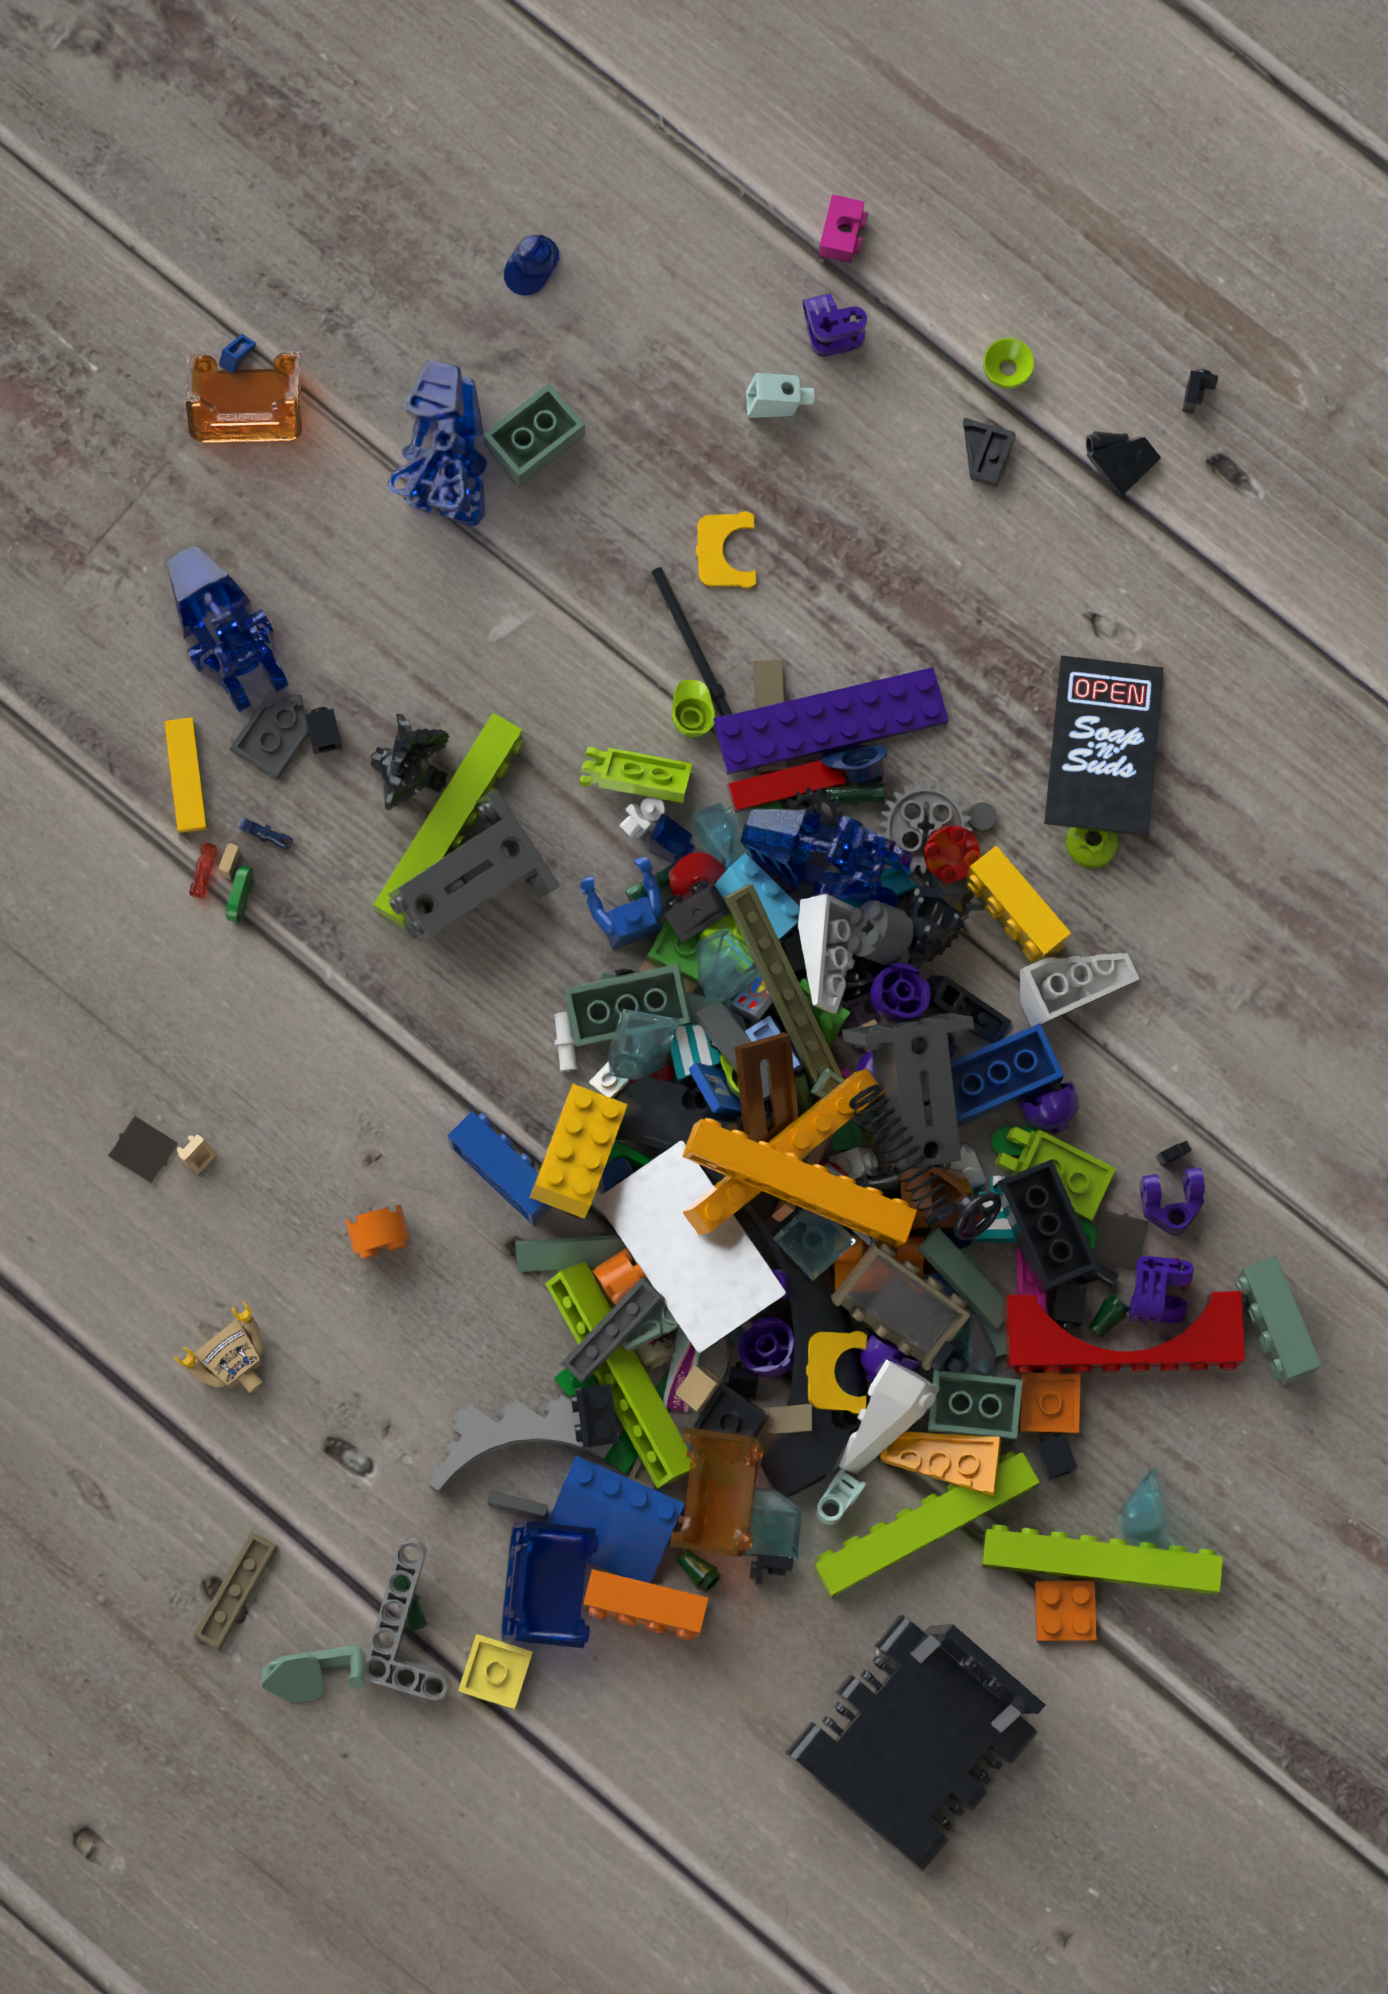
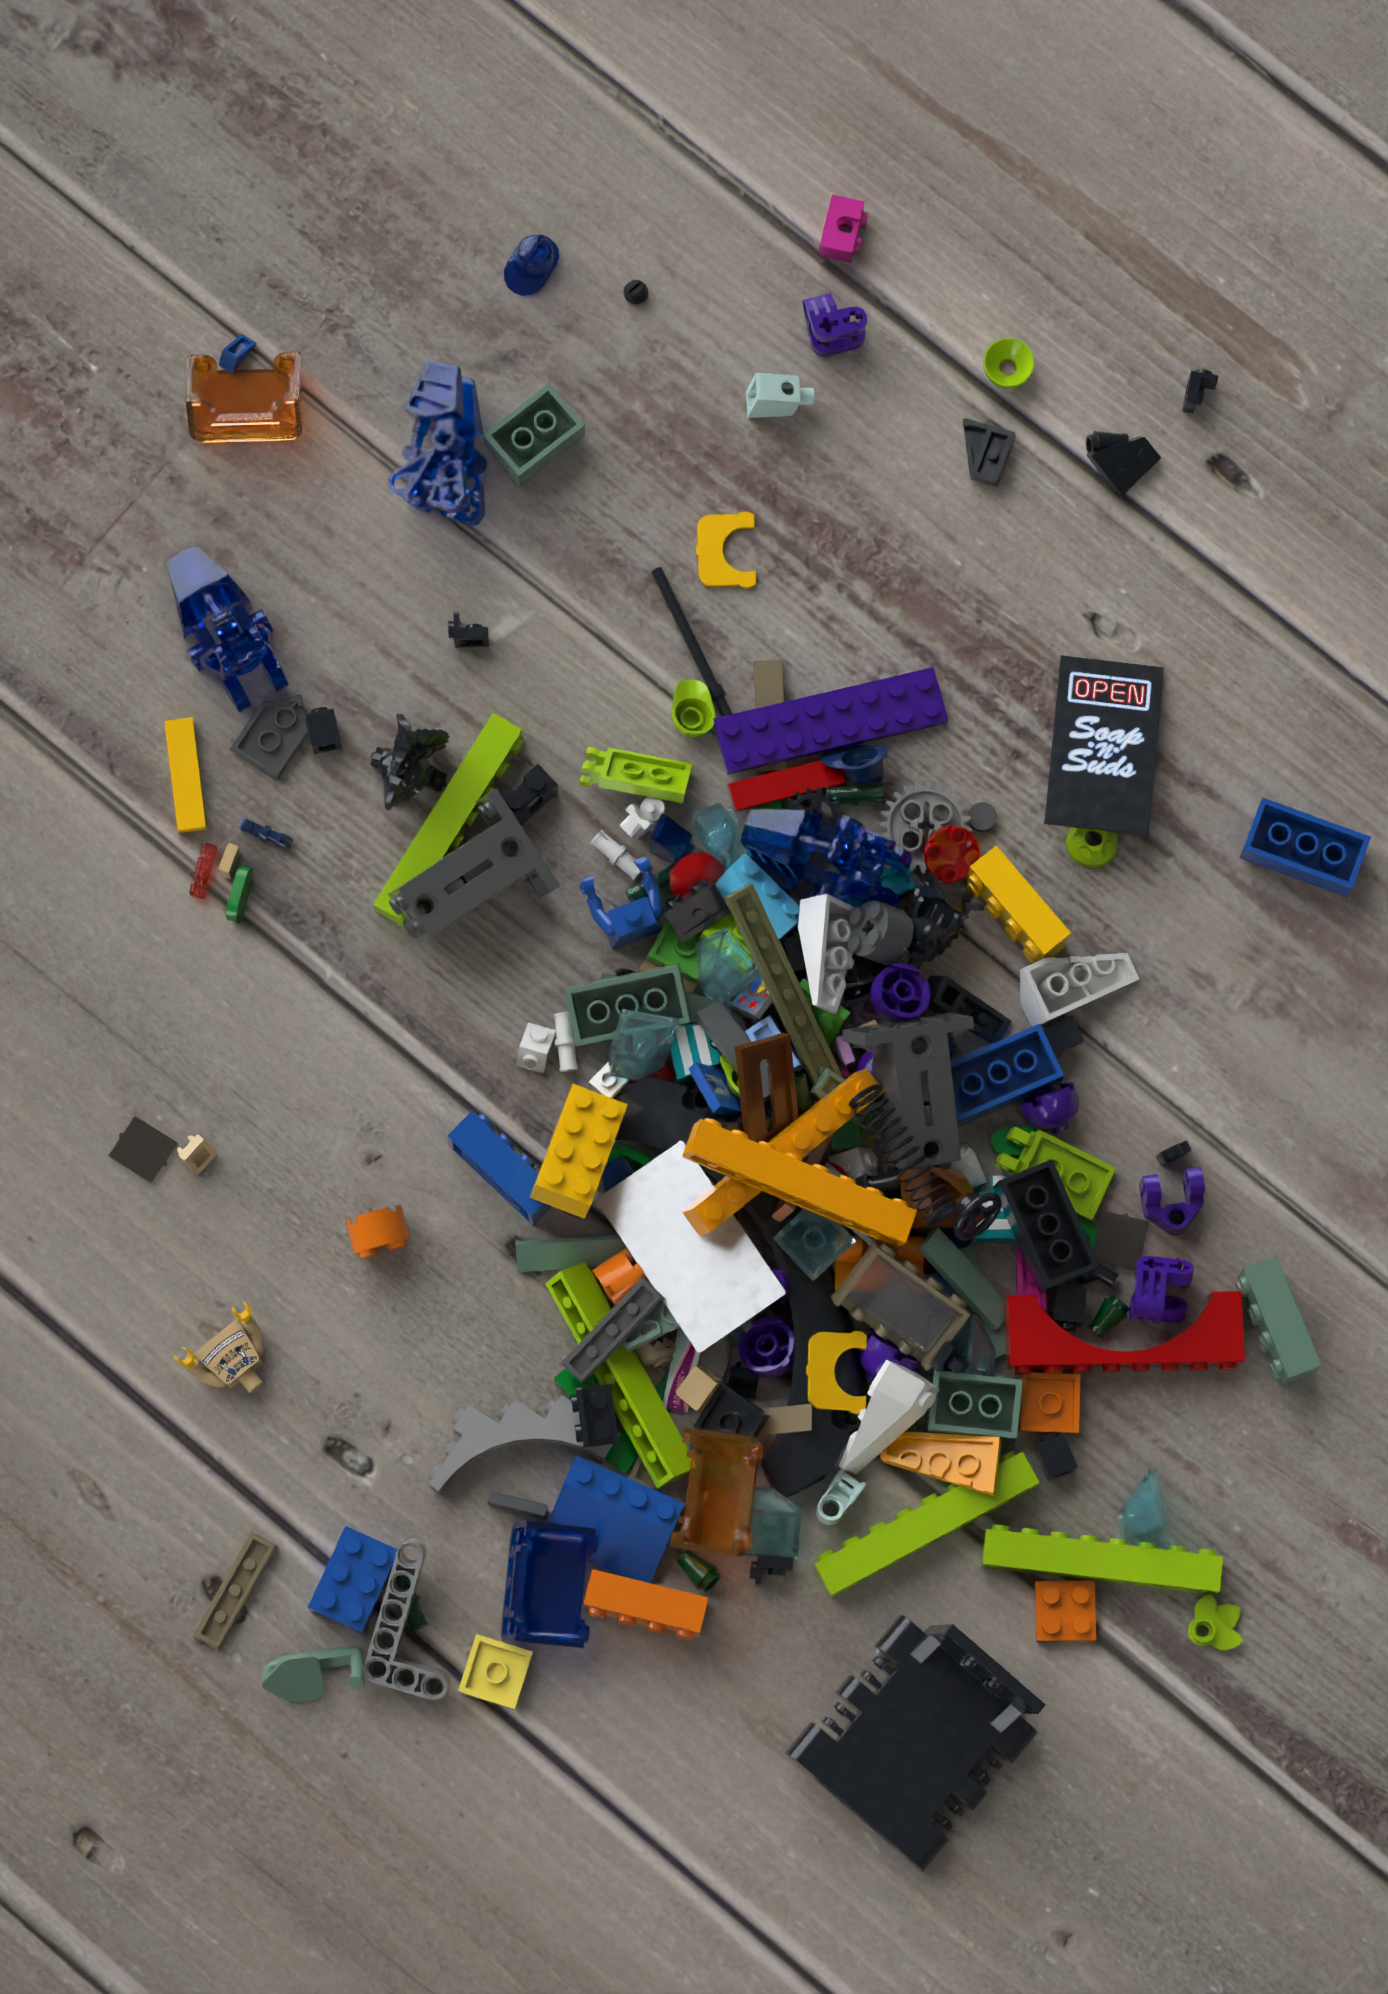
(353, 1580): none -> blue brick
(472, 636): none -> black bracket
(535, 784): none -> black brick
(535, 1047): none -> white bracket
(616, 854): none -> white pin
(635, 292): none -> black piece
(845, 1053): none -> lavender tile
(1063, 1035): none -> black panel
(1218, 1622): none -> lime plate
(1305, 847): none -> blue brick

